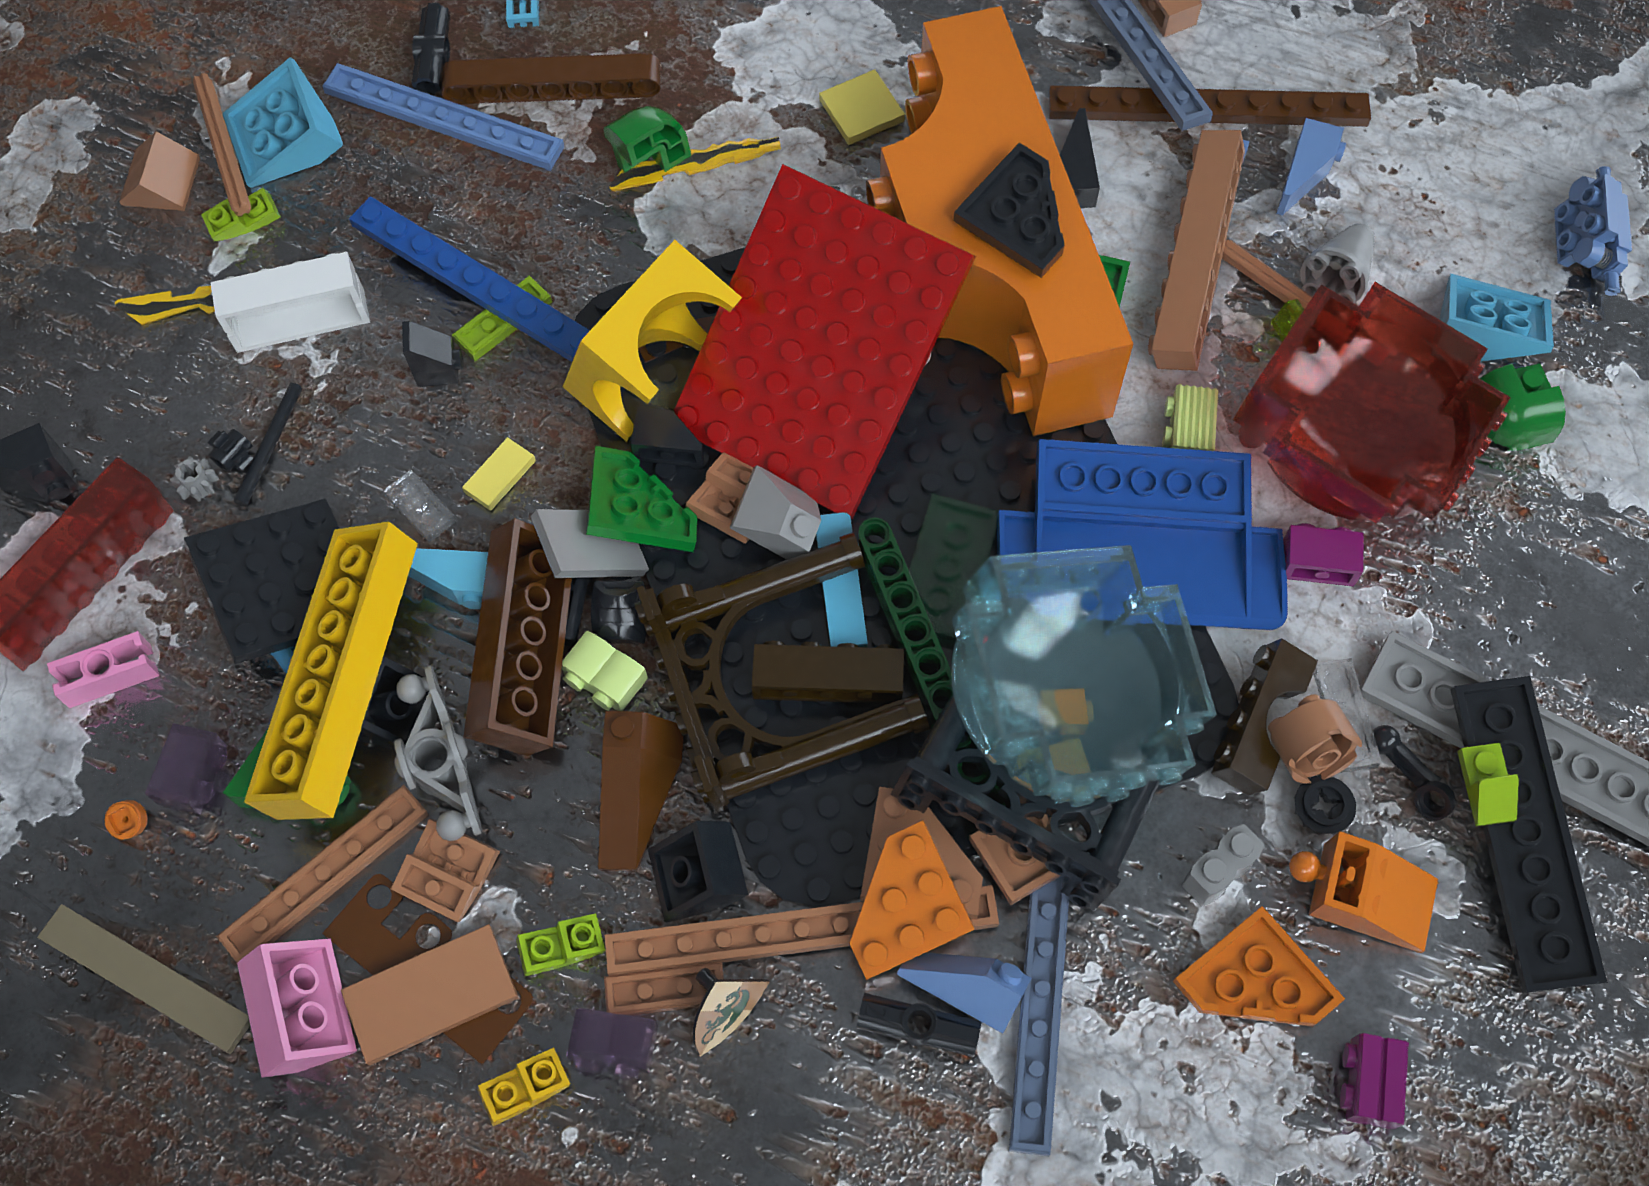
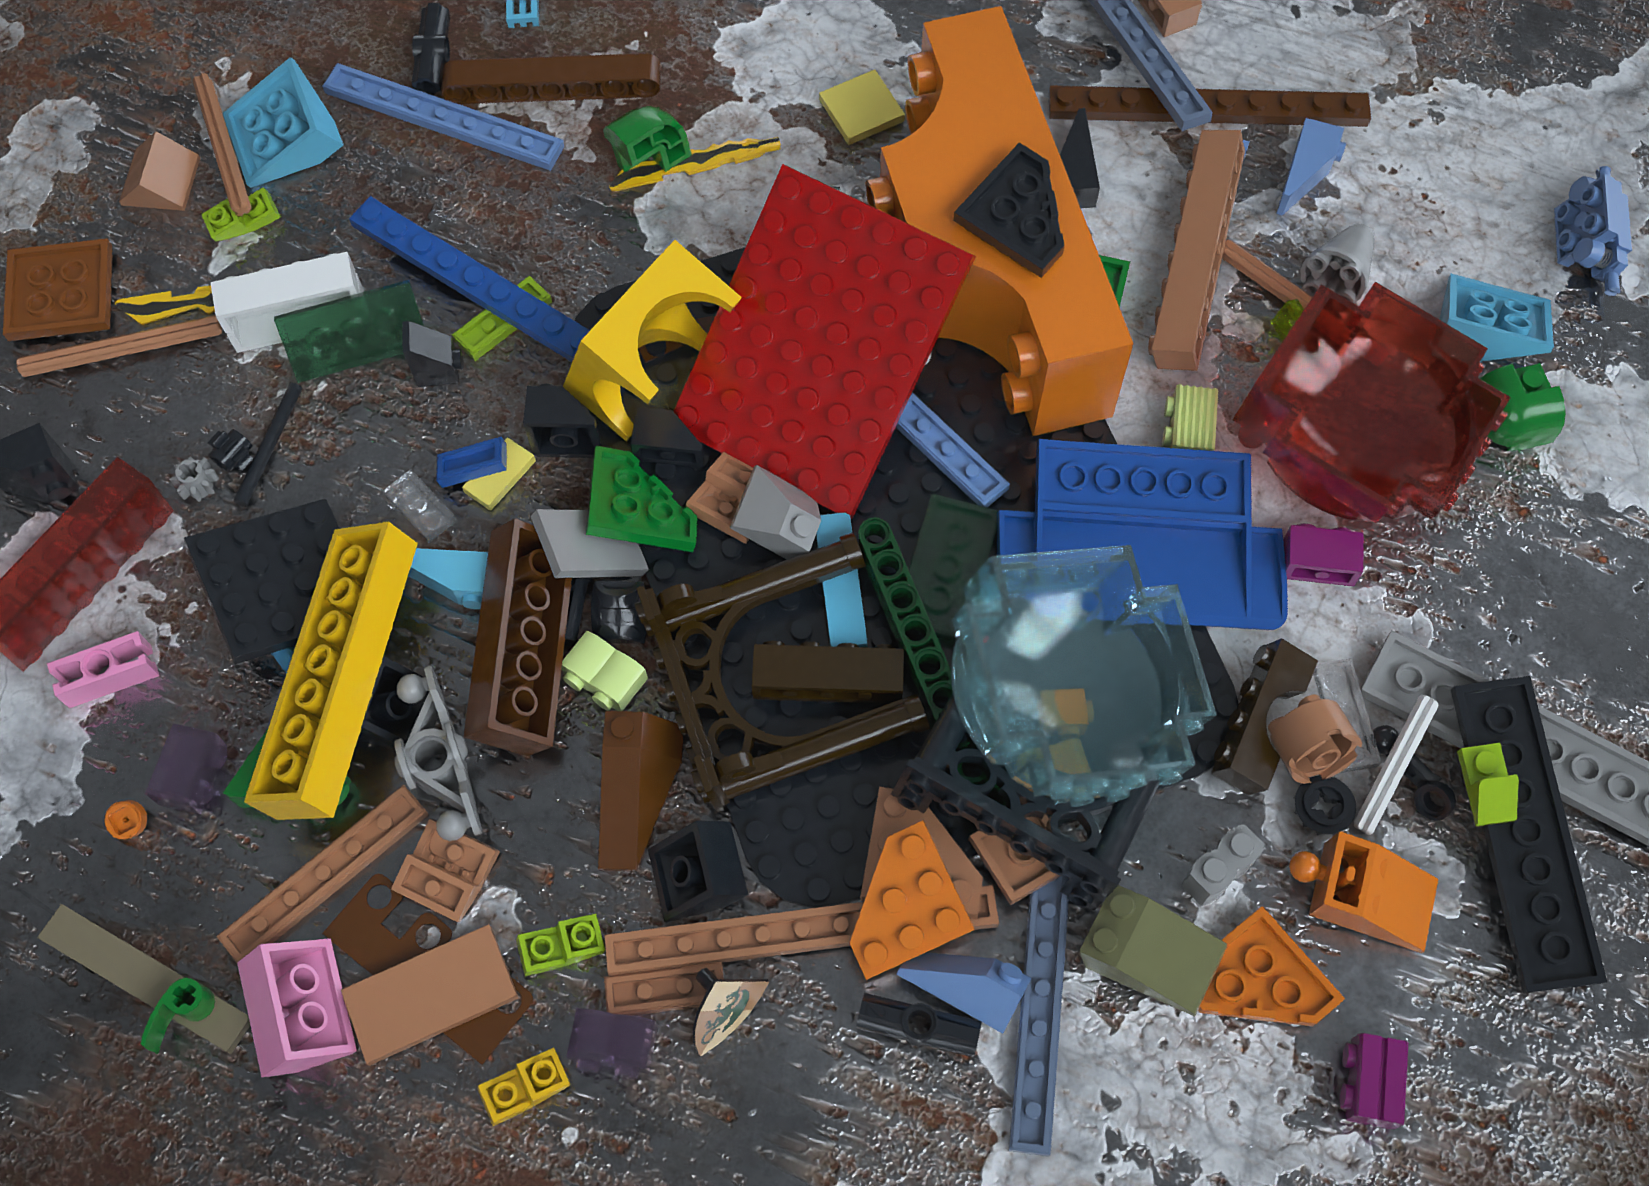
(58, 289): none -> dark orange plate
(118, 346): none -> nougat axle
(175, 1002): none -> green panel
(347, 330): none -> clear green tile
(471, 462): none -> blue tile
(558, 424): none -> black slope
(951, 453): none -> medium blue tile
(1152, 950): none -> olive slope
(1395, 764): none -> white axle

